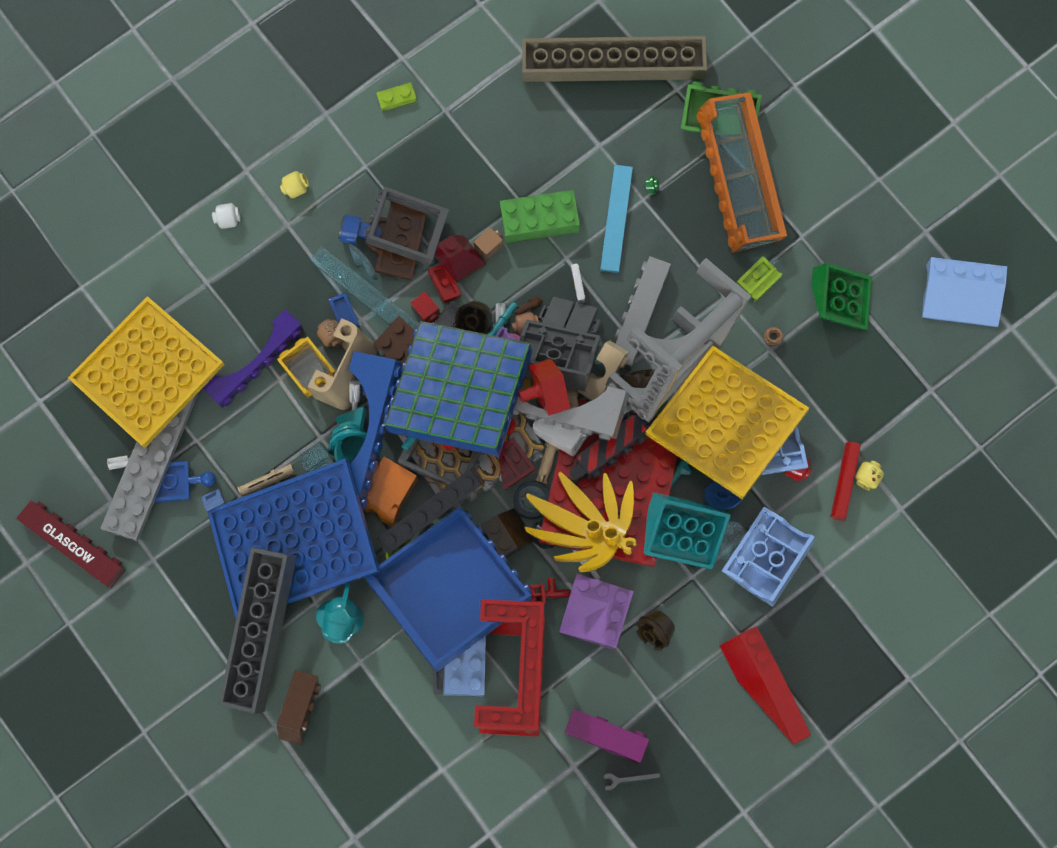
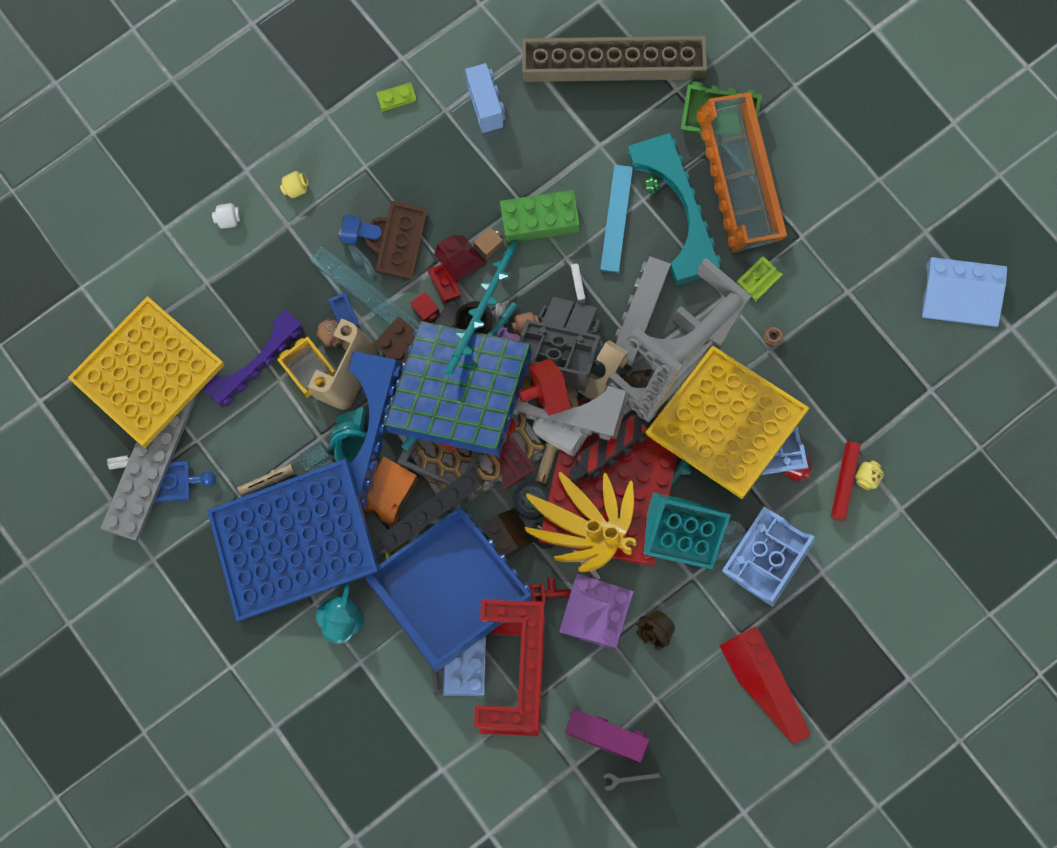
(71, 544): dark red brick -> none
(212, 499): medium blue tile -> none
(257, 630): dark grey brick -> none
(297, 707): reddish brown wedge -> none
(354, 393): white axle -> none
(414, 203): dark grey window -> none
(477, 313): none -> teal plant
(485, 97): none -> light blue brick
(532, 303): reddish brown piece -> none
(661, 159): none -> teal arch
(720, 497): blue dish -> none
(842, 295): green slope -> none

